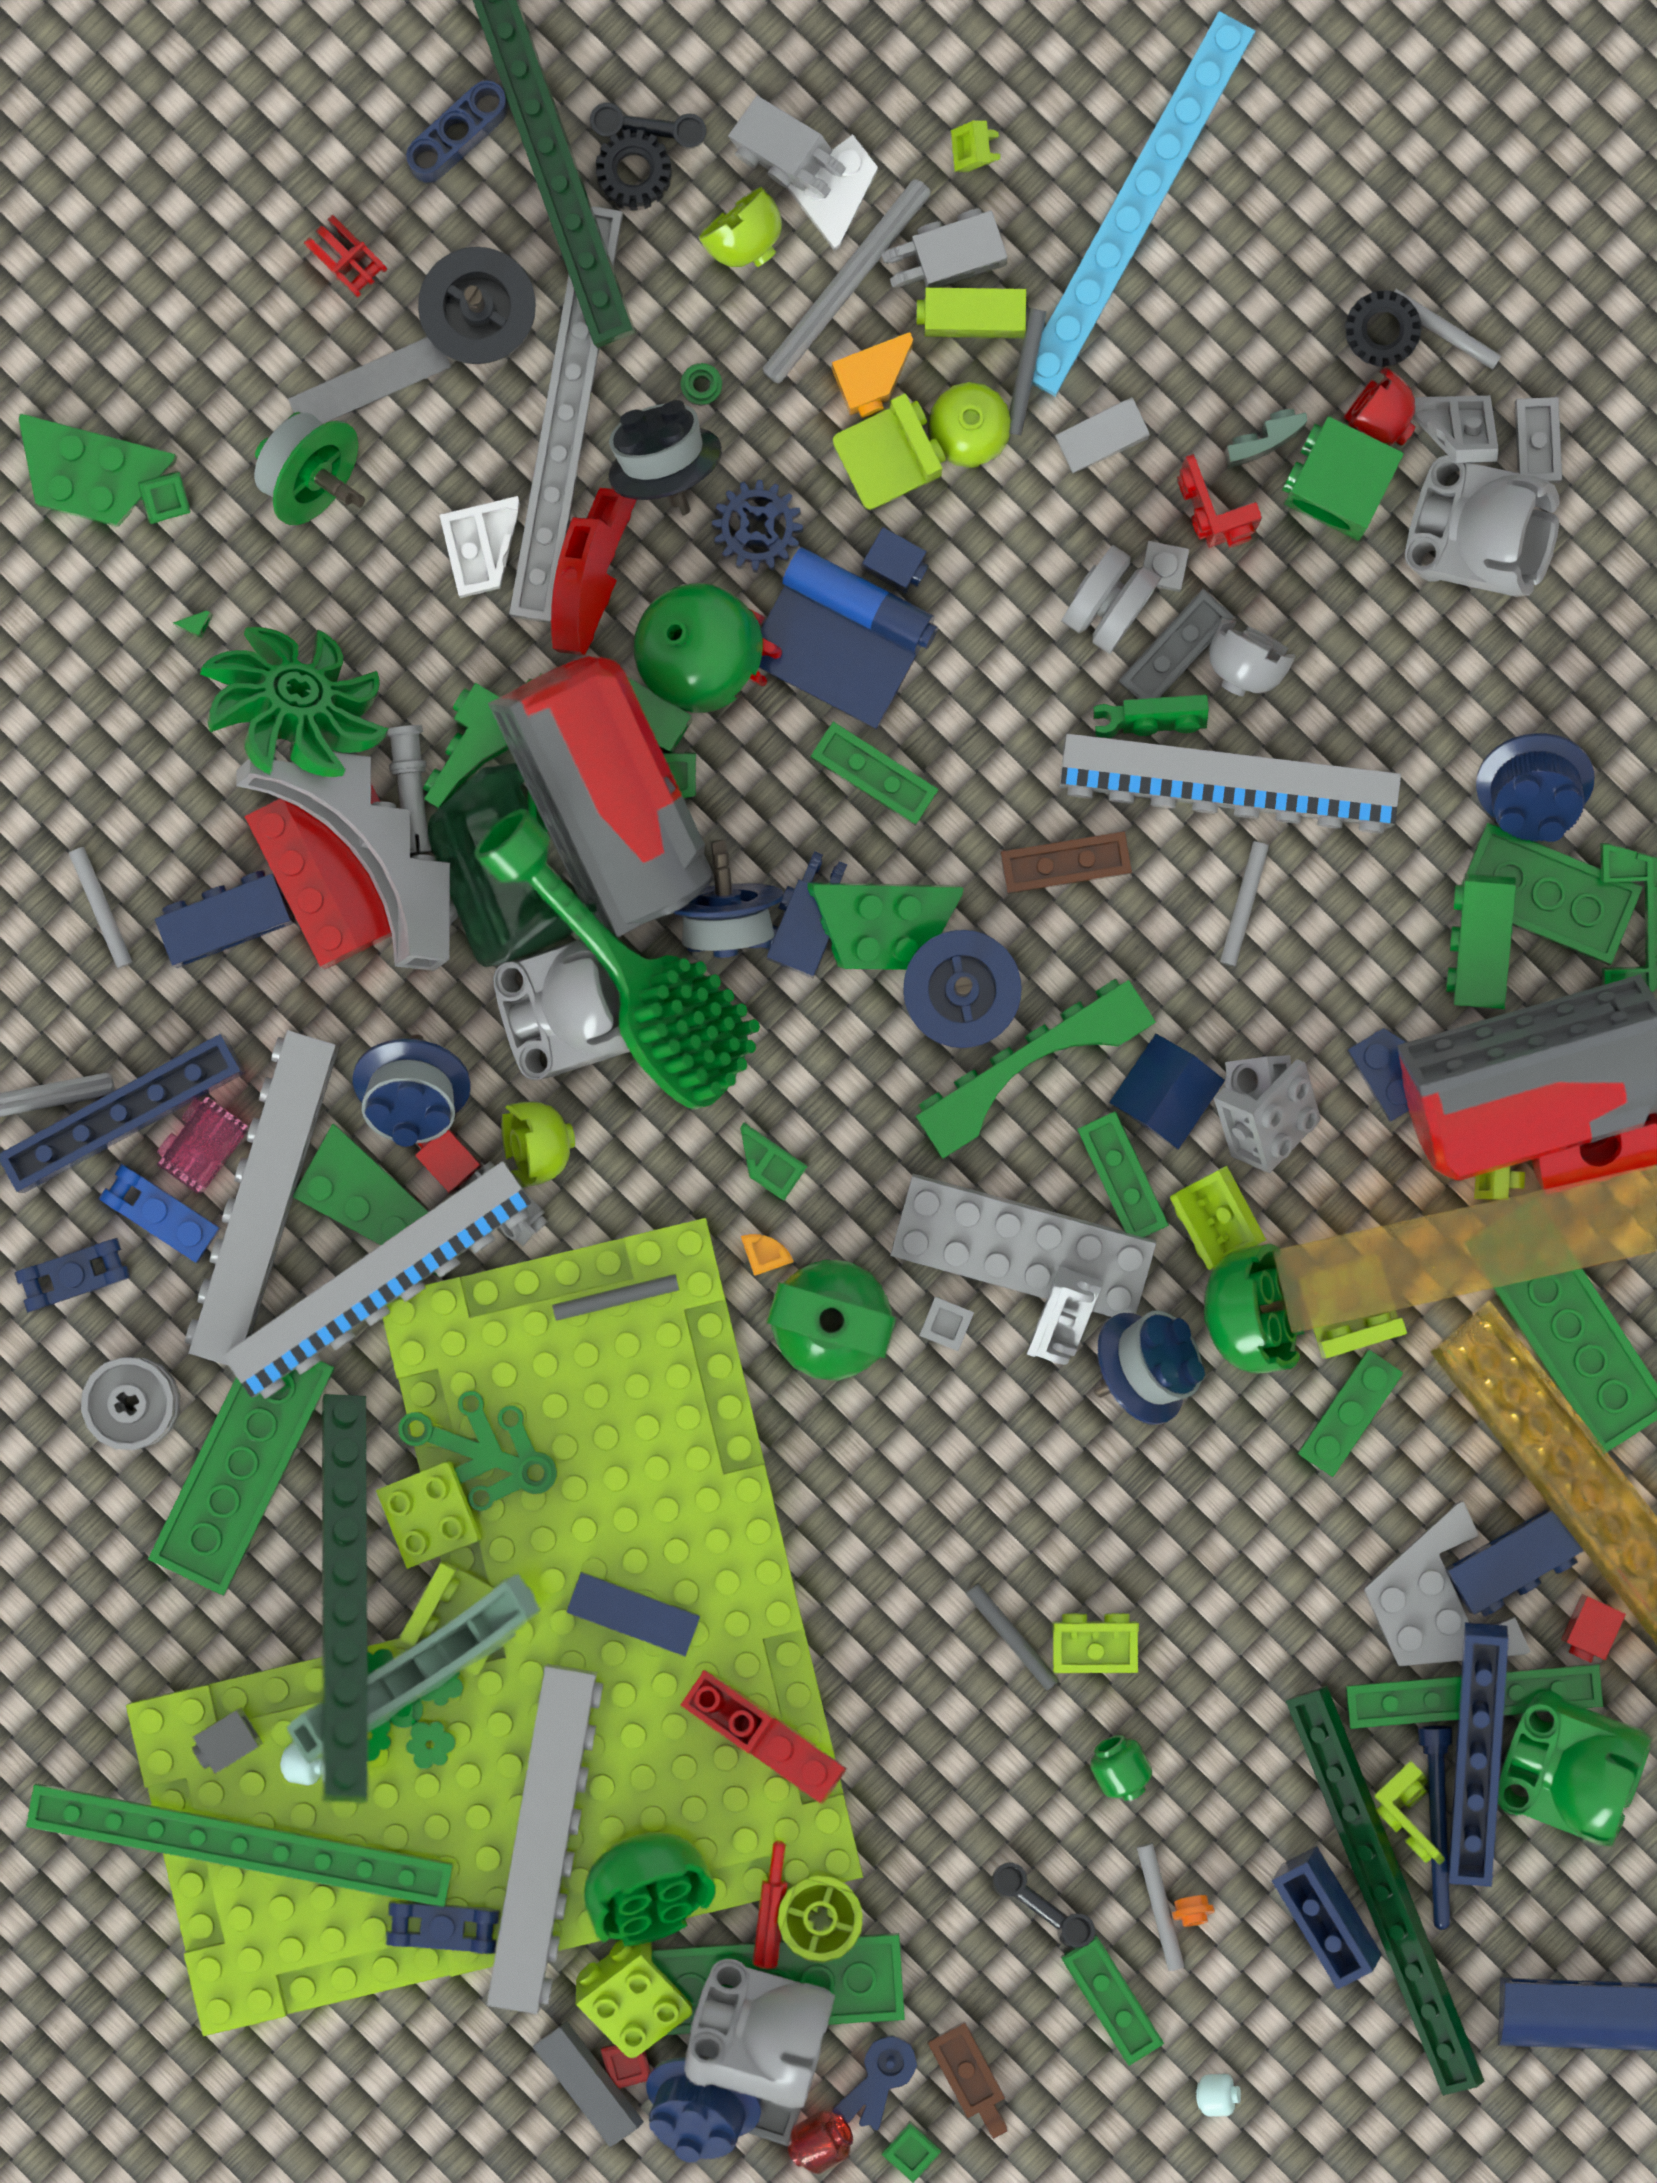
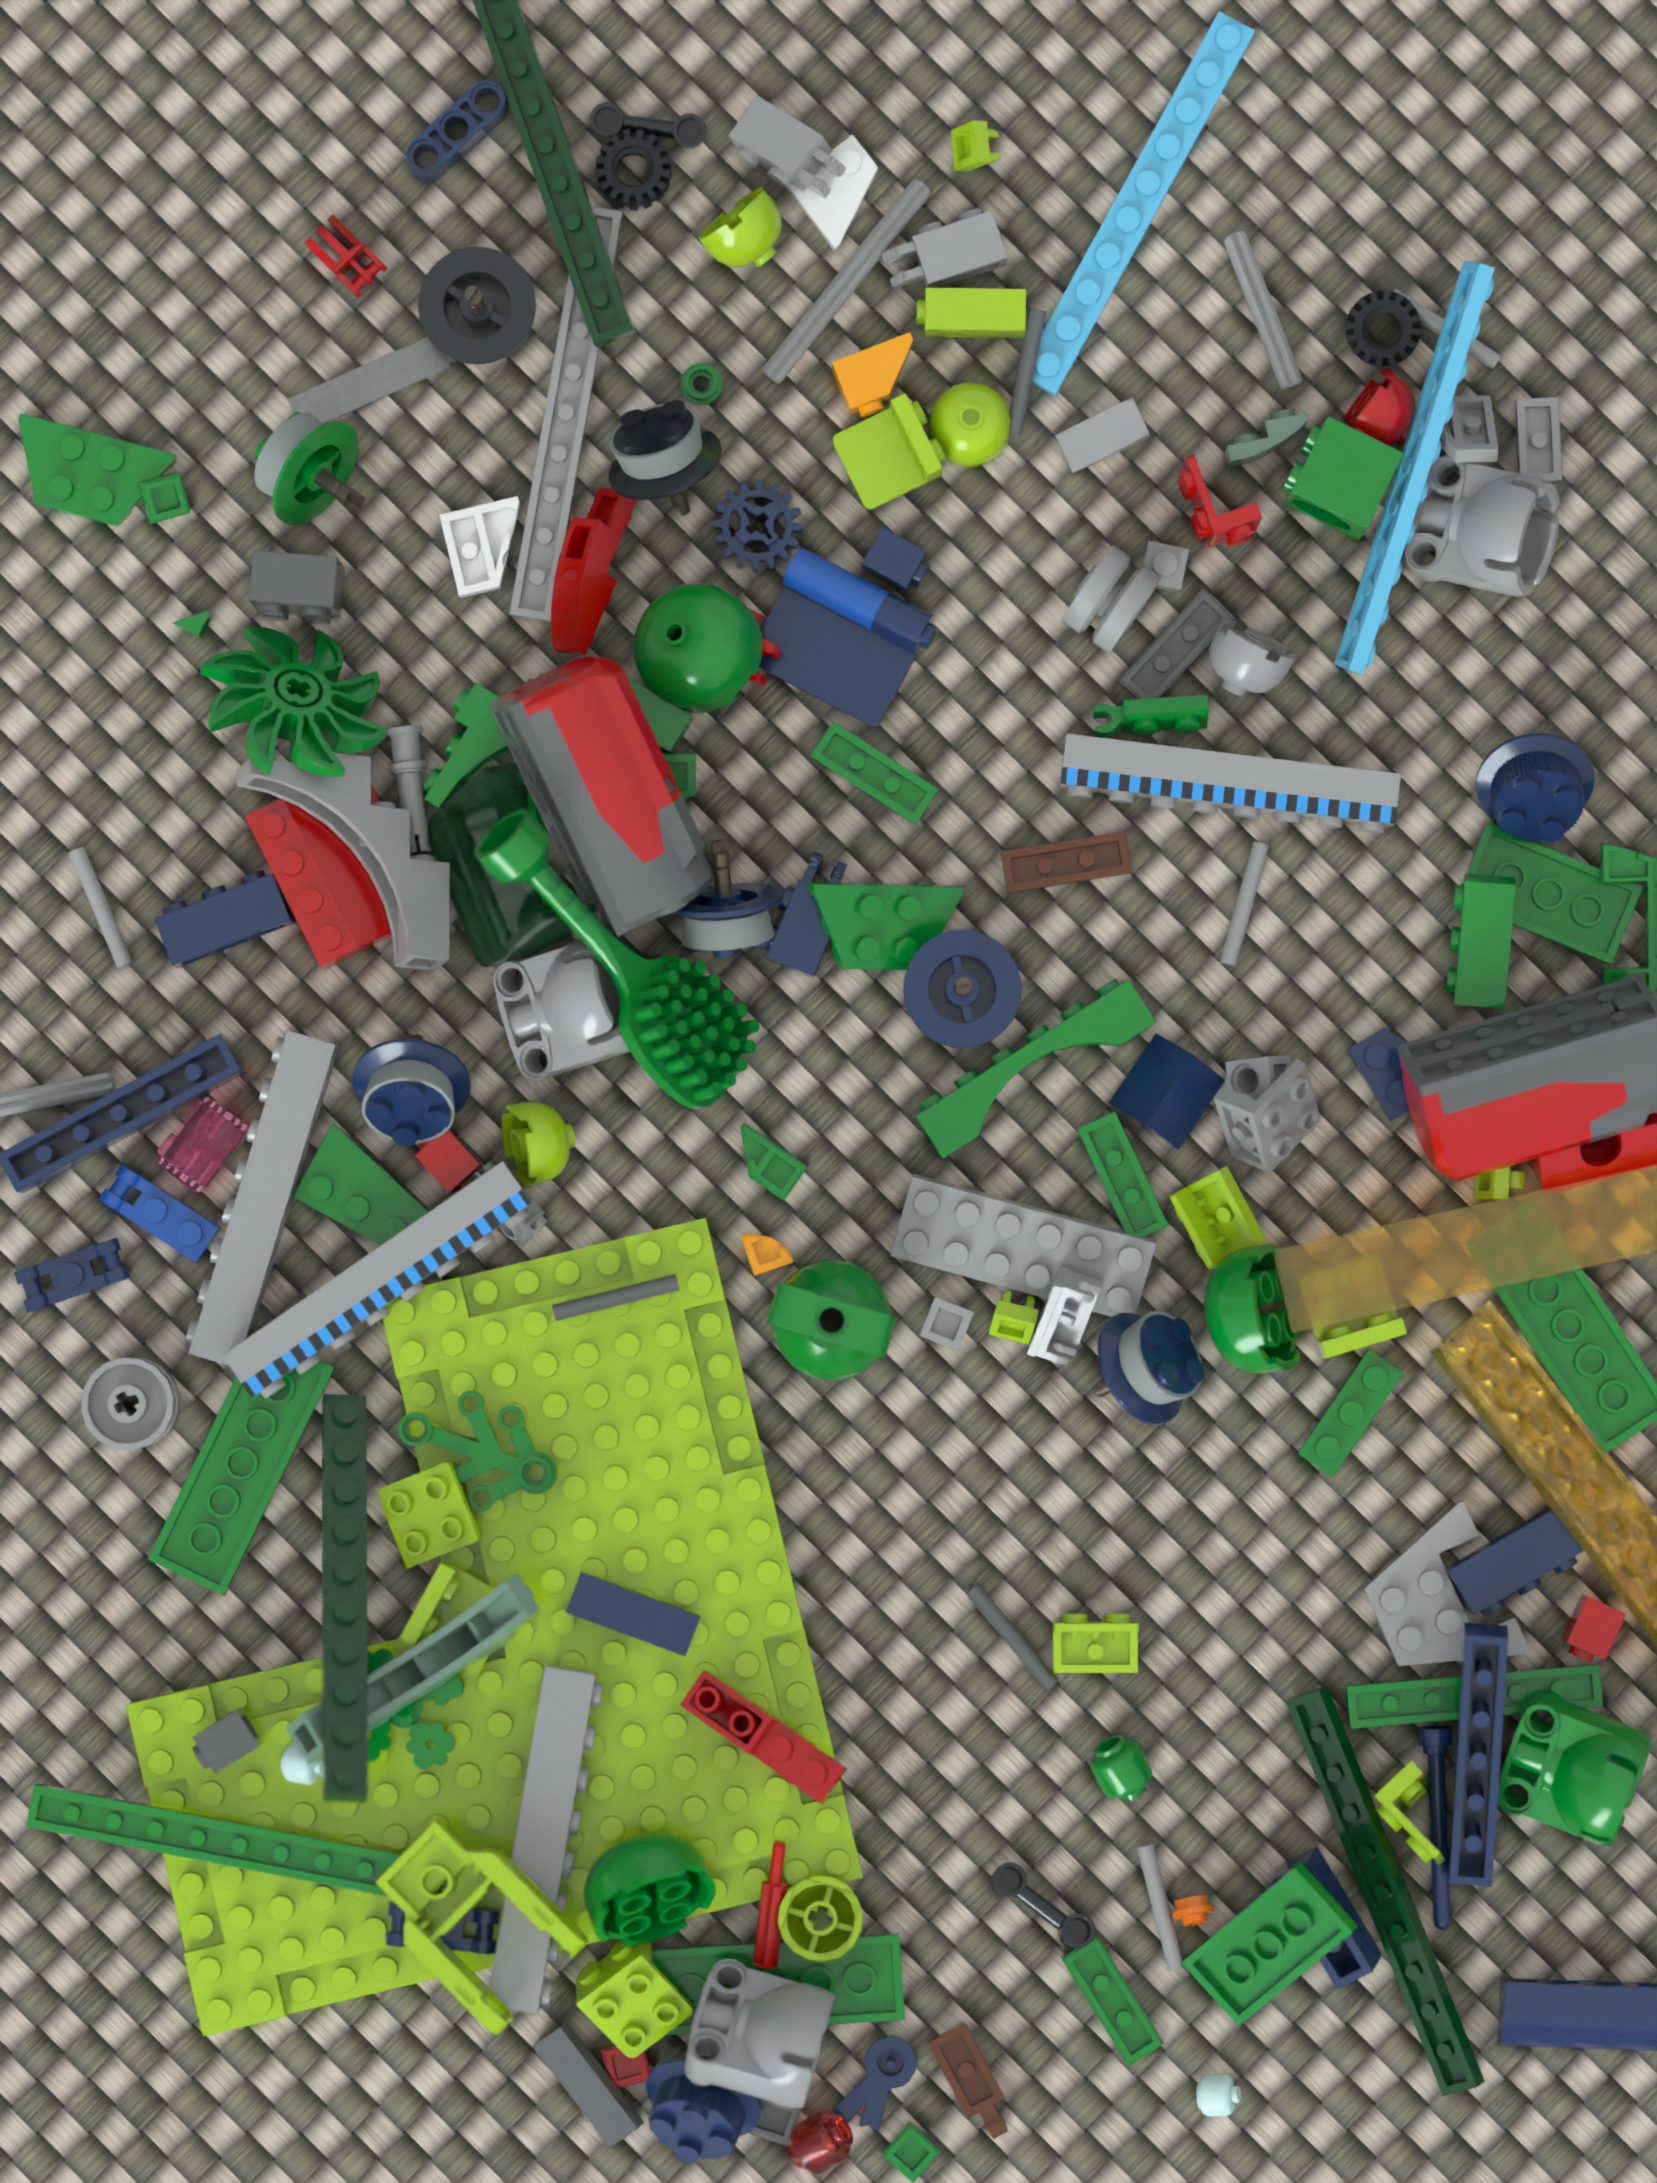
(296, 586): none -> dark grey brick
(439, 1885): none -> lime plate
(1014, 1320): none -> lime tile
(1263, 310): none -> light grey axle
(1269, 1943): none -> green plate
(1420, 452): none -> medium azure plate

